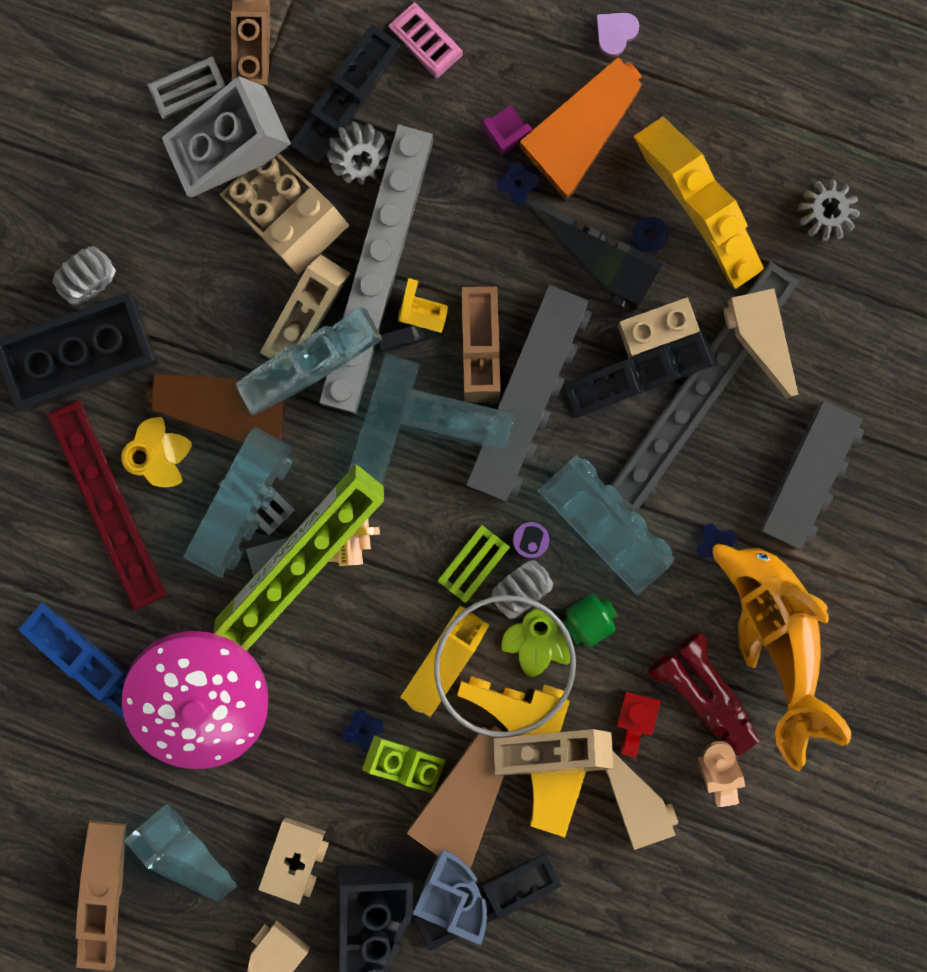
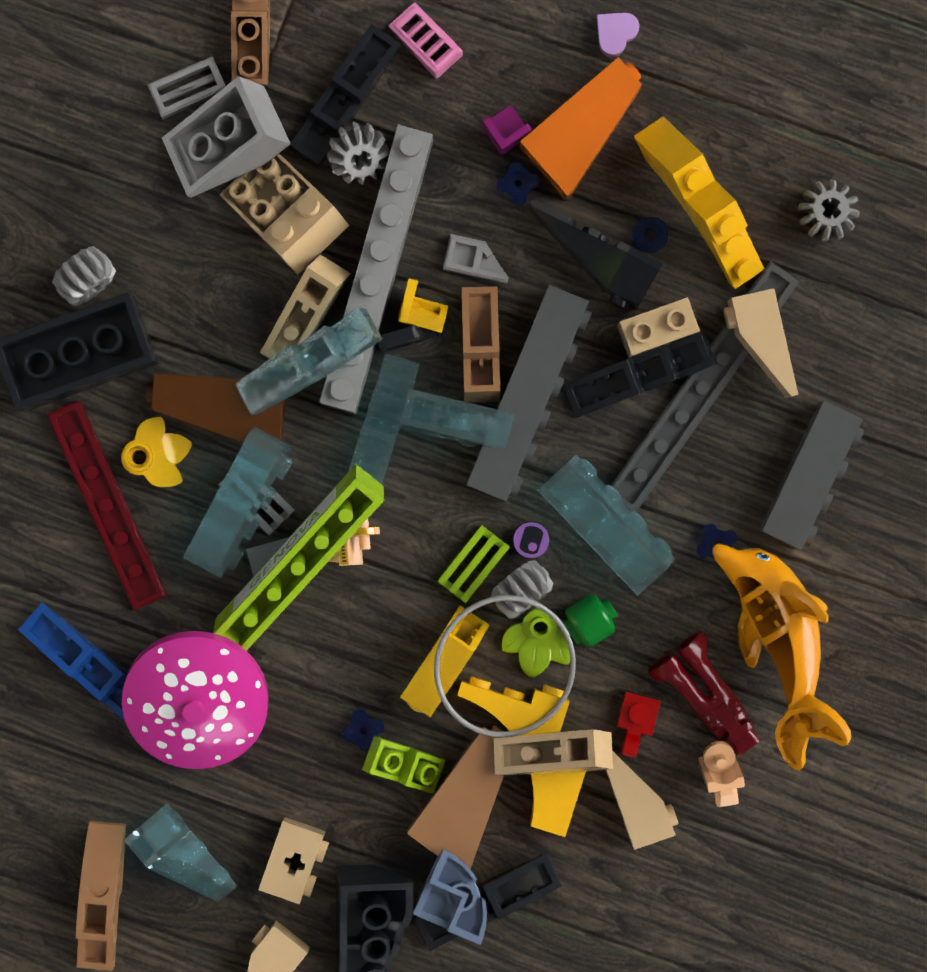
(473, 259): none -> light grey tile

